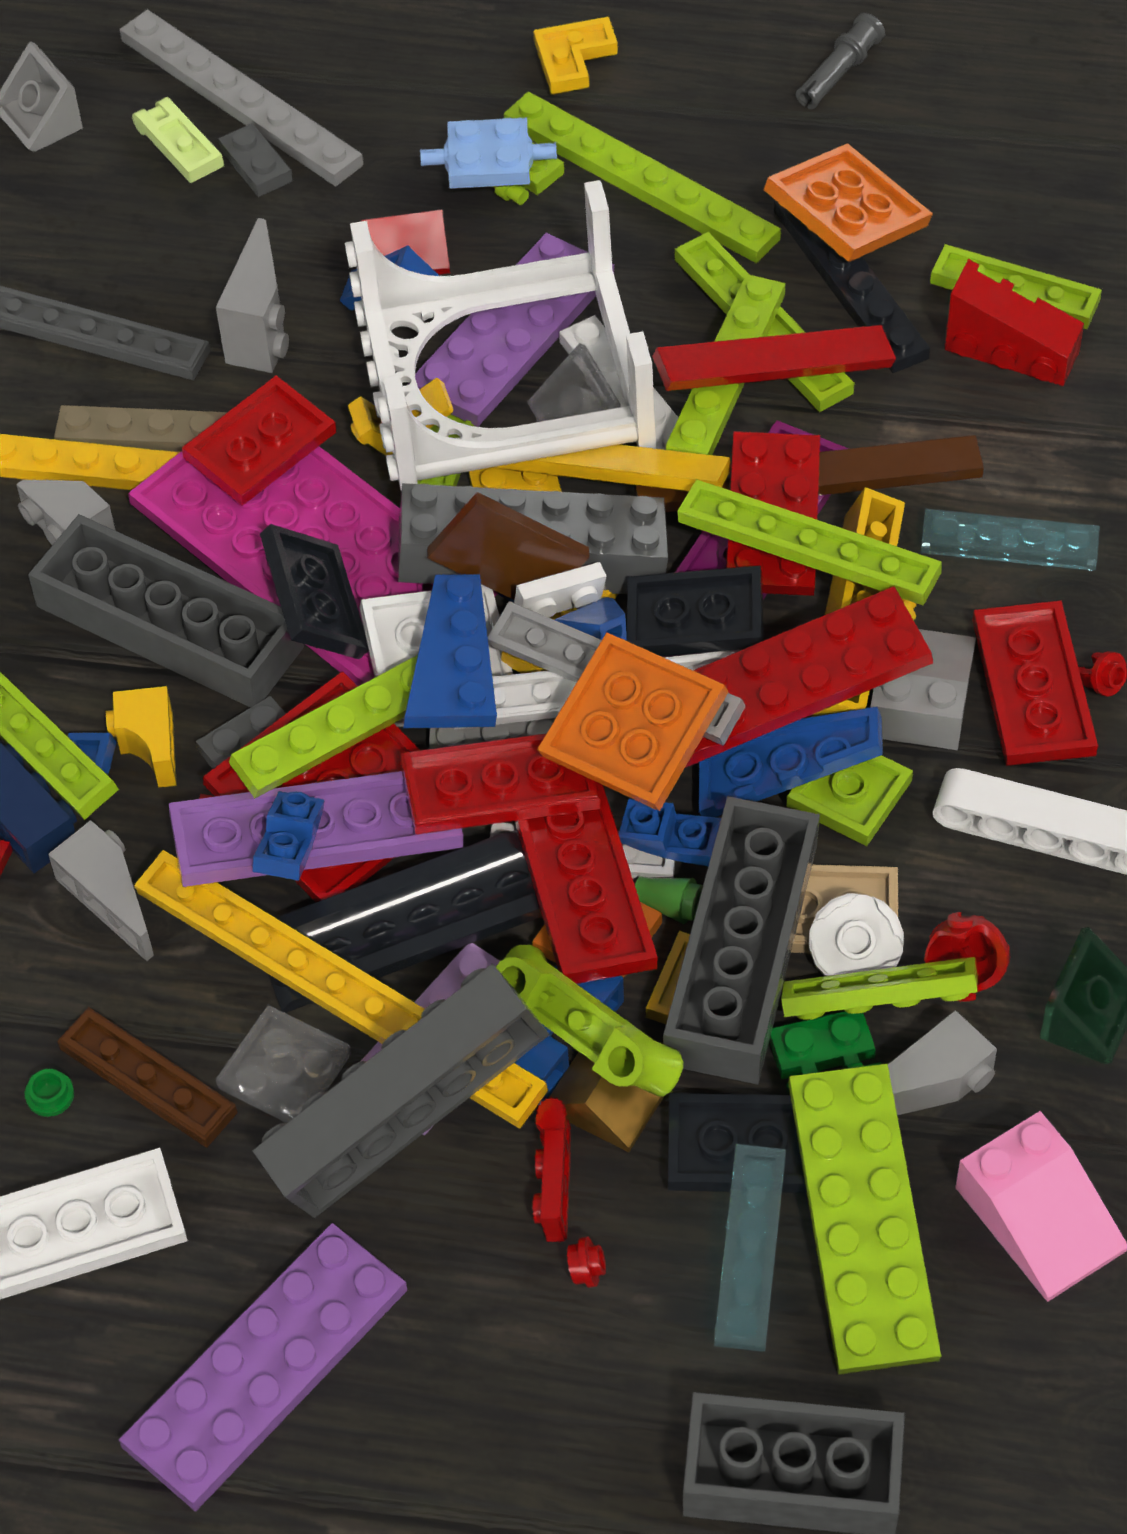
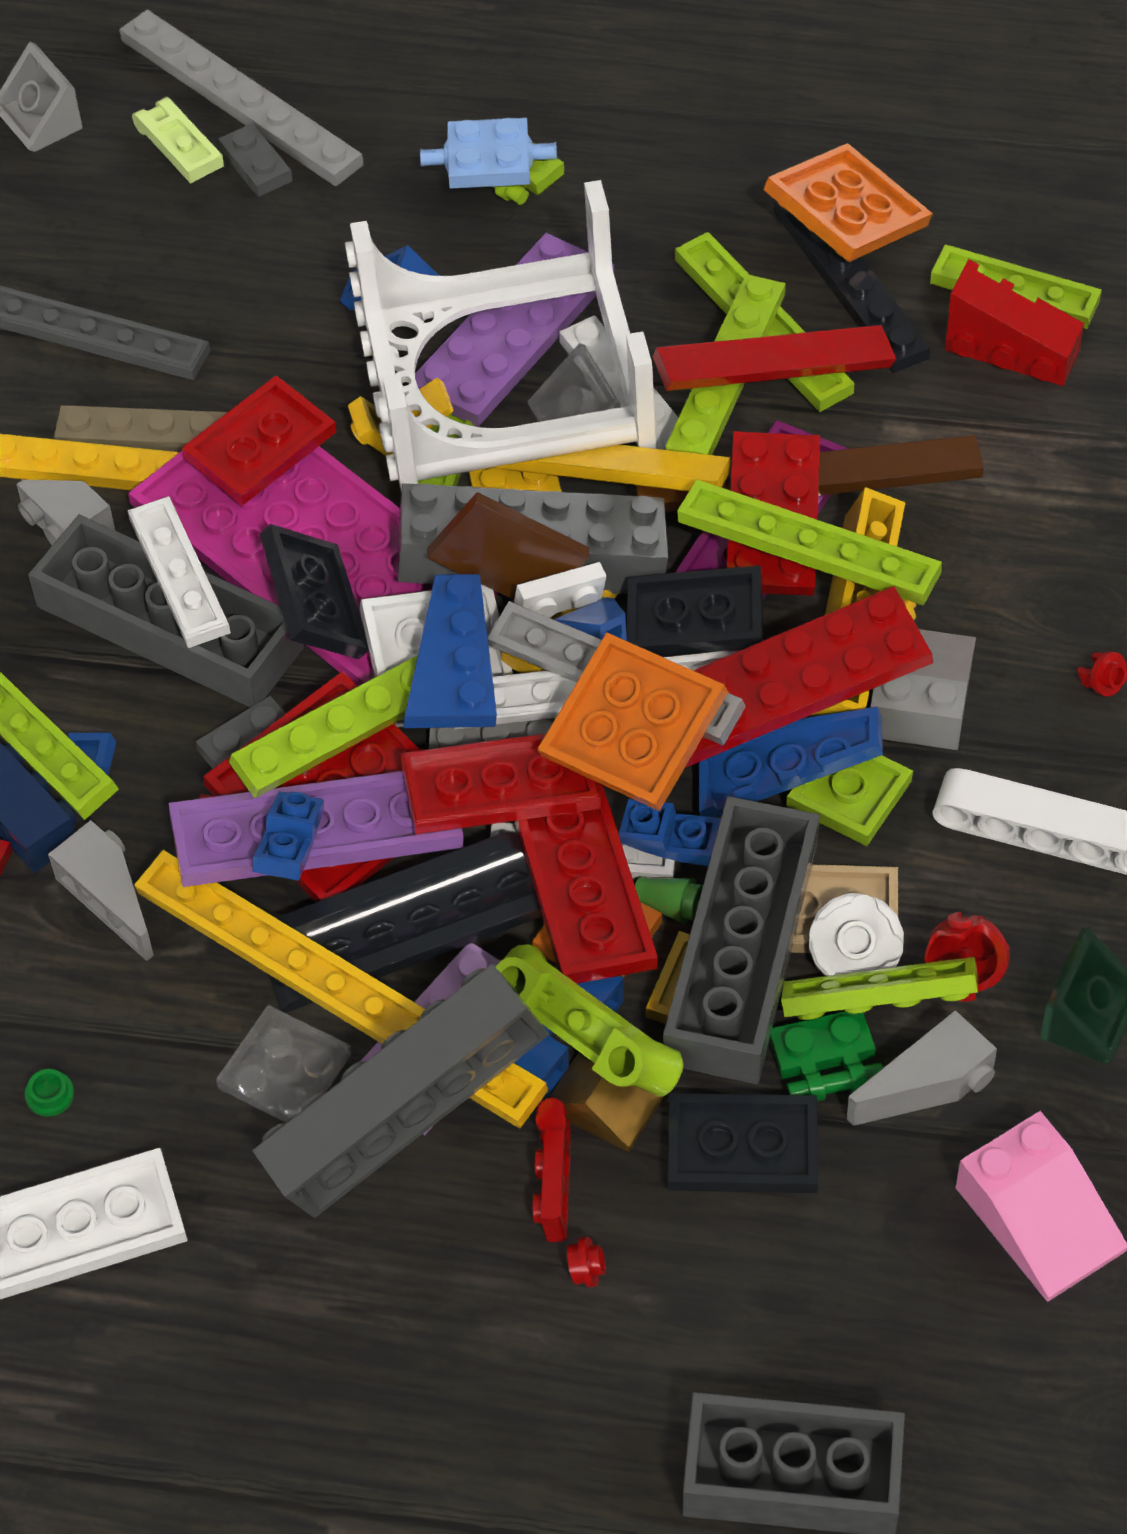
(146, 729): yellow arch -> none
(147, 1077): reddish brown tile -> none
(179, 572): none -> white tile
(251, 308): light grey slope -> none
(263, 1366): medium lavender plate -> none
(420, 231): slope -> none
(567, 46): yellow plate -> none
(646, 178): lime plate -> none
(750, 1248): clear light blue plate -> none
(849, 51): dark grey pin -> none
(863, 1219): lime plate -> none
(1010, 539): clear light blue plate -> none
(1034, 683): red plate -> none

